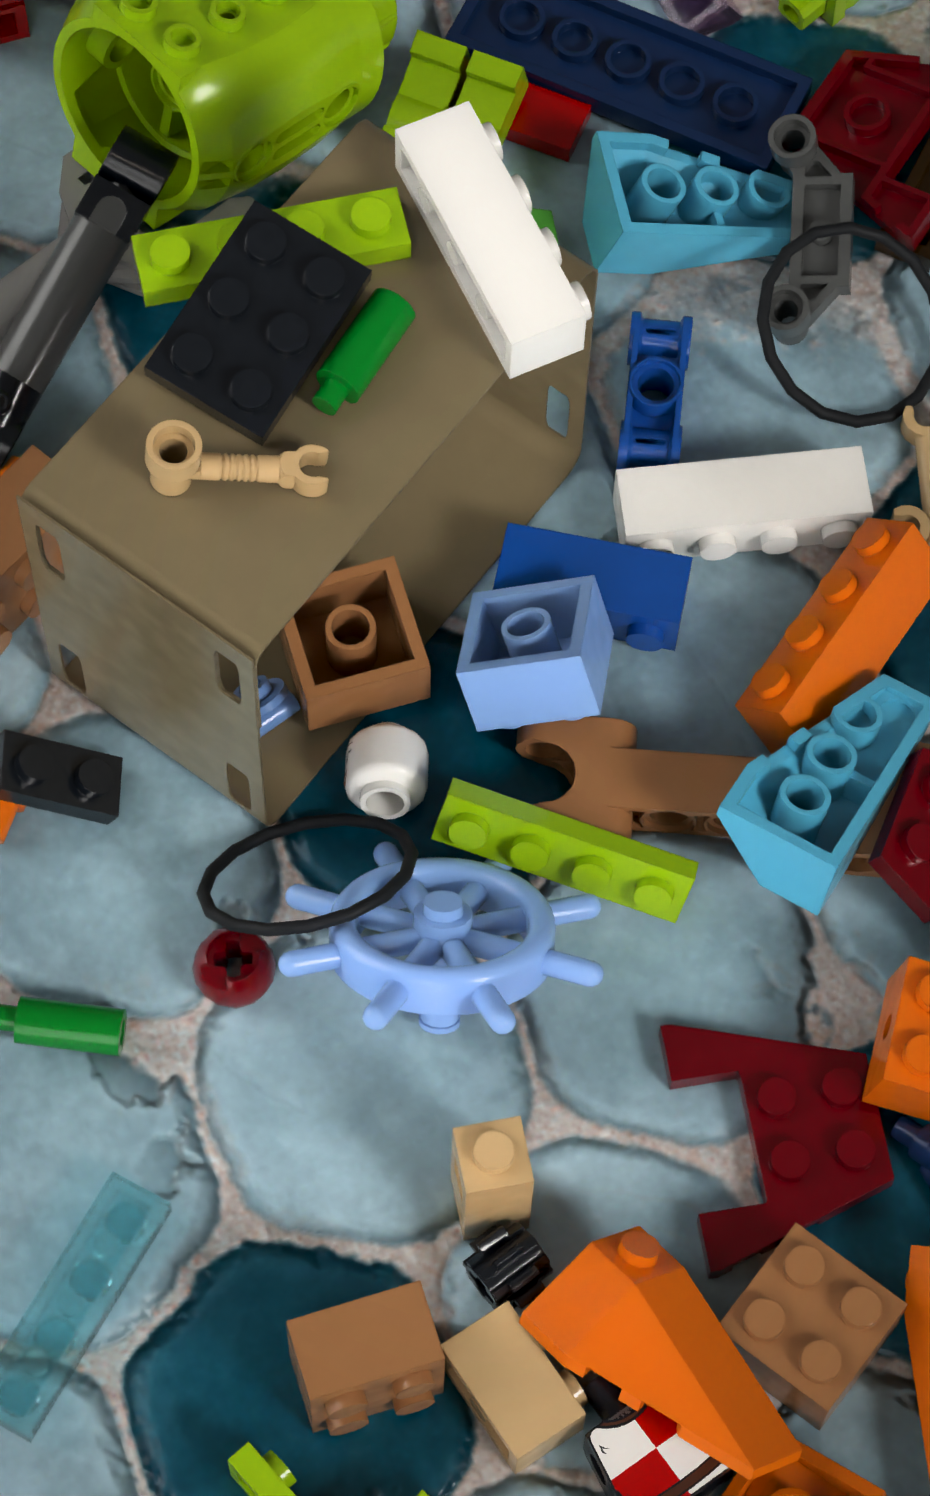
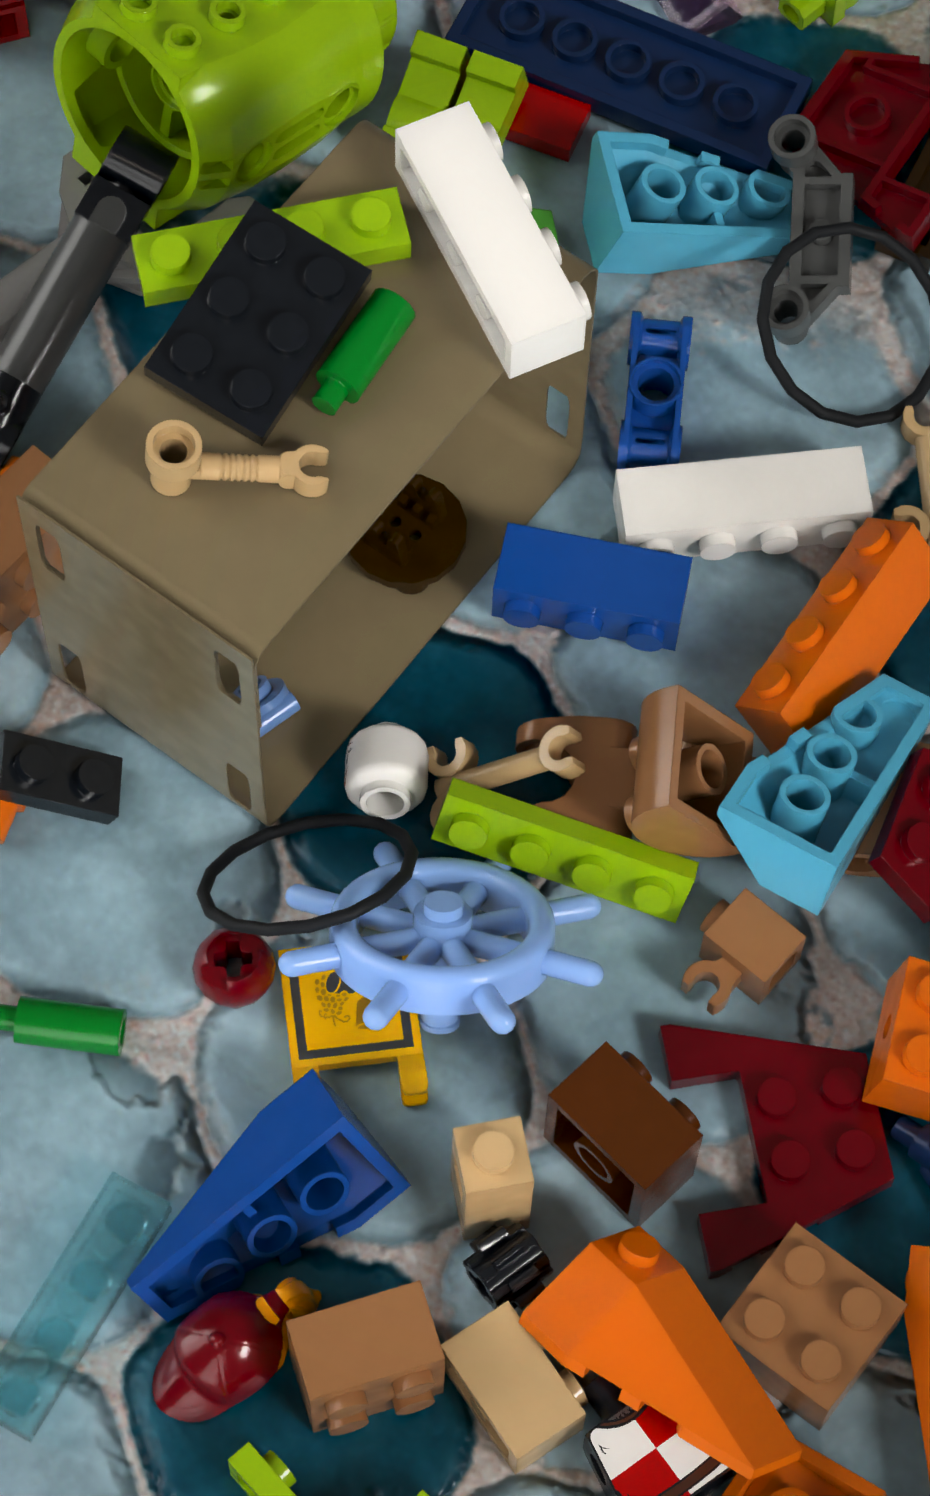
(228, 1350): none -> dark red hair
(284, 1182): none -> blue wedge
(330, 1033): none -> yellow flag
(356, 646): medium nougat brick -> none
(410, 565): none -> dark brown plate
(505, 770): none -> tan bar
(535, 654): light blue brick -> none
(623, 1132): none -> reddish brown brick
(683, 772): none -> medium nougat brick
(745, 949): none -> medium nougat brick

